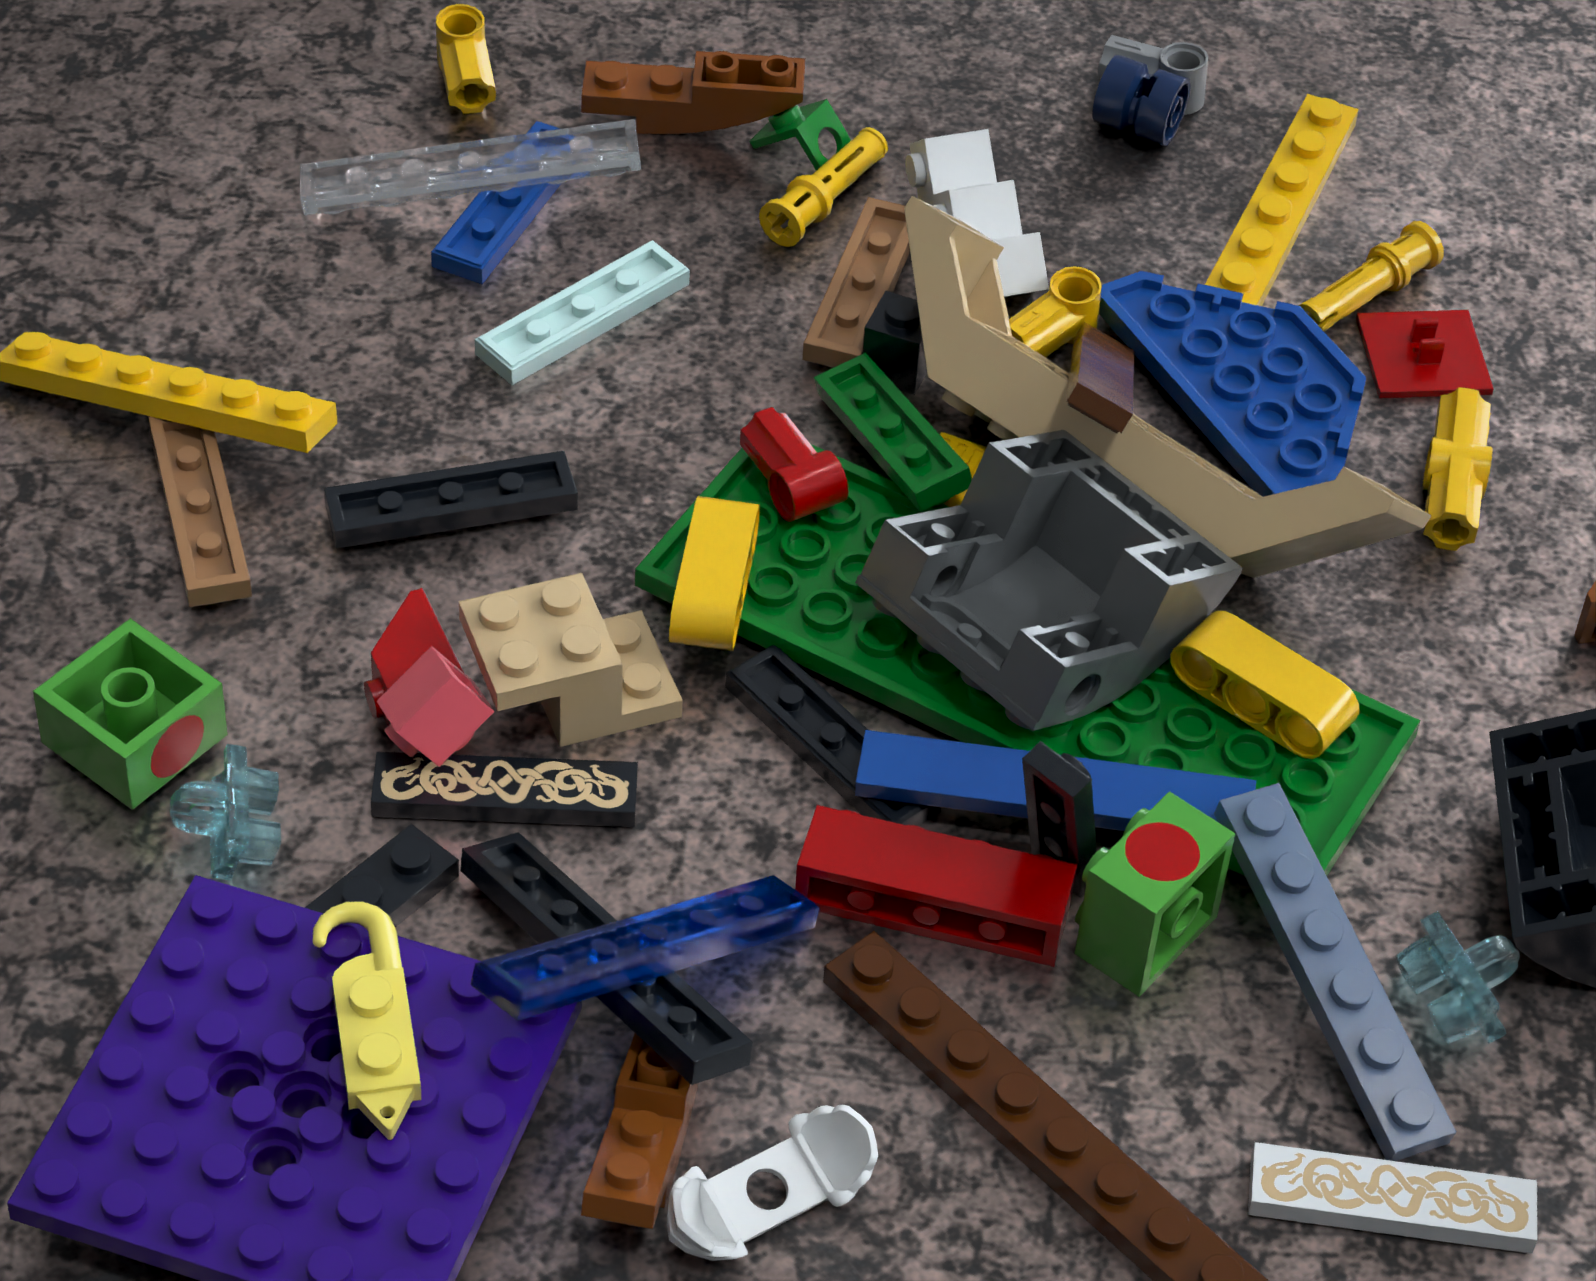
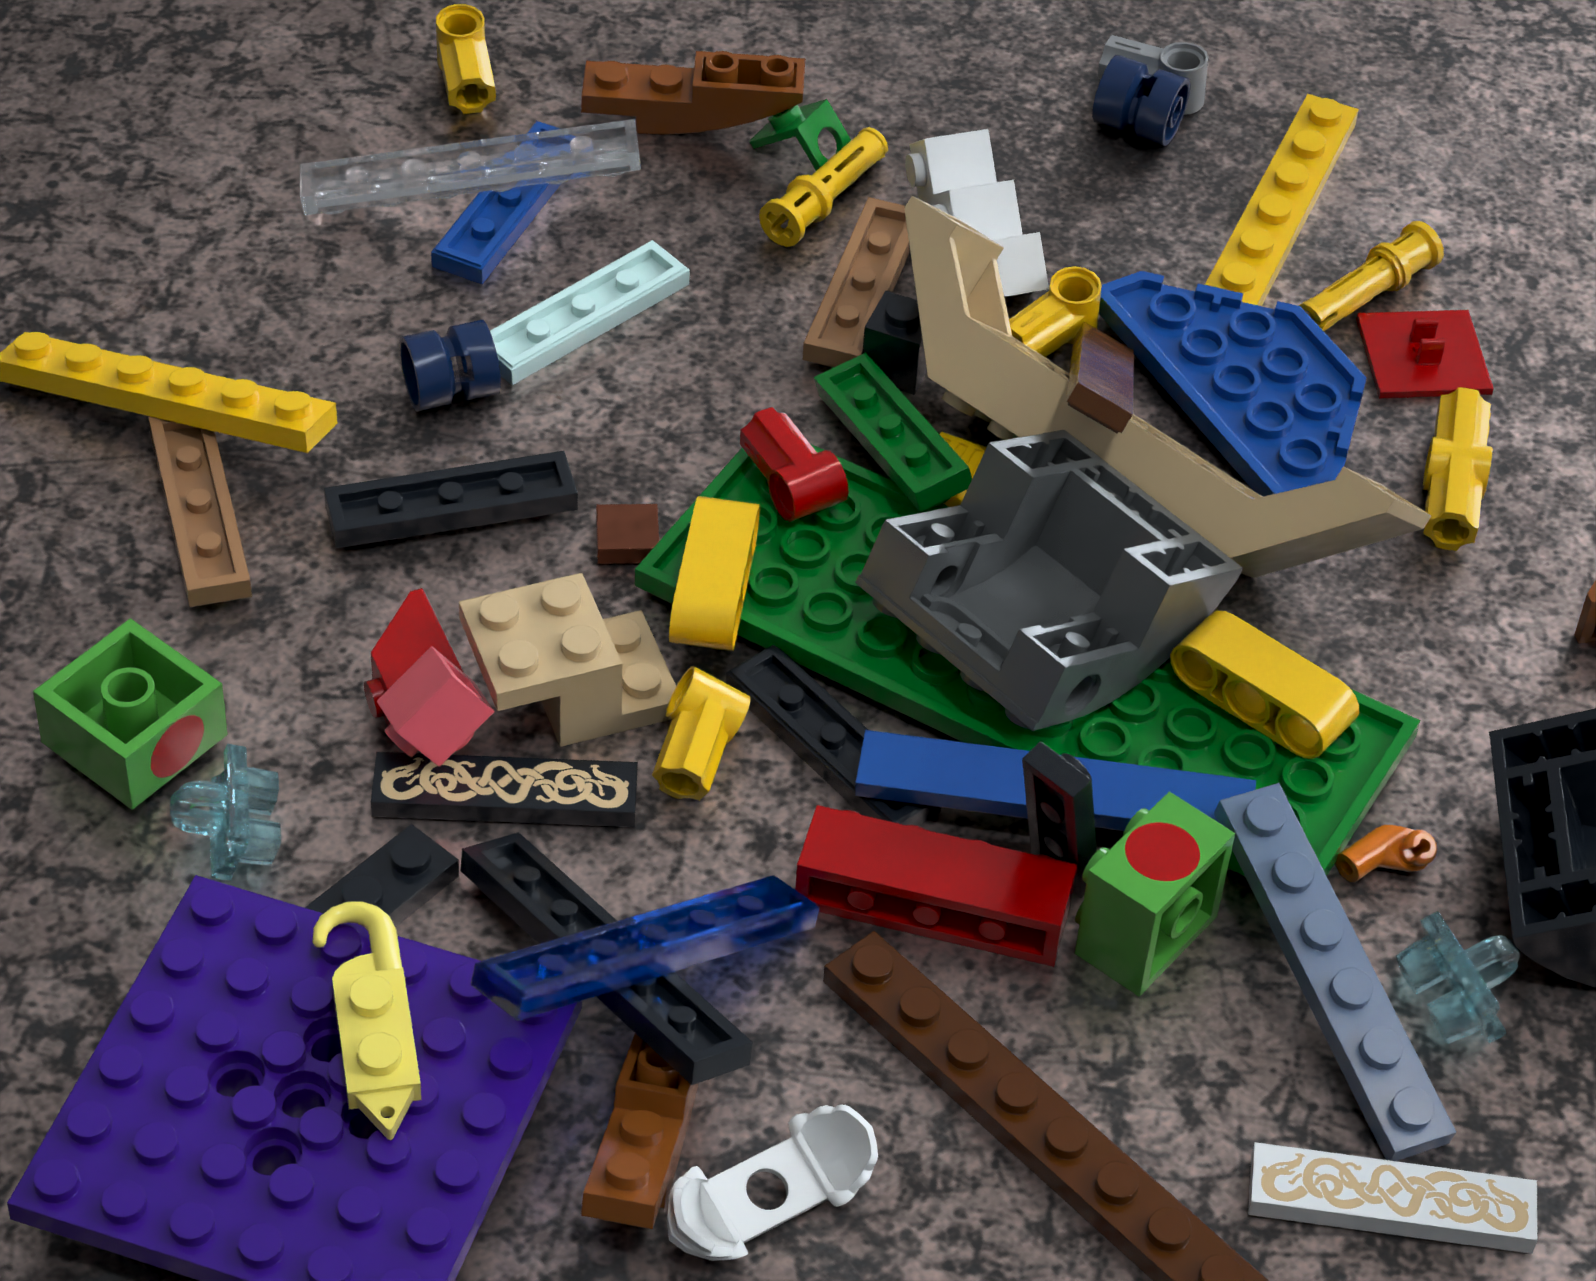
(429, 367): none -> dark blue wheel
(626, 532): none -> copper tile
(703, 721): none -> yellow piece
(1387, 848): none -> orange arm

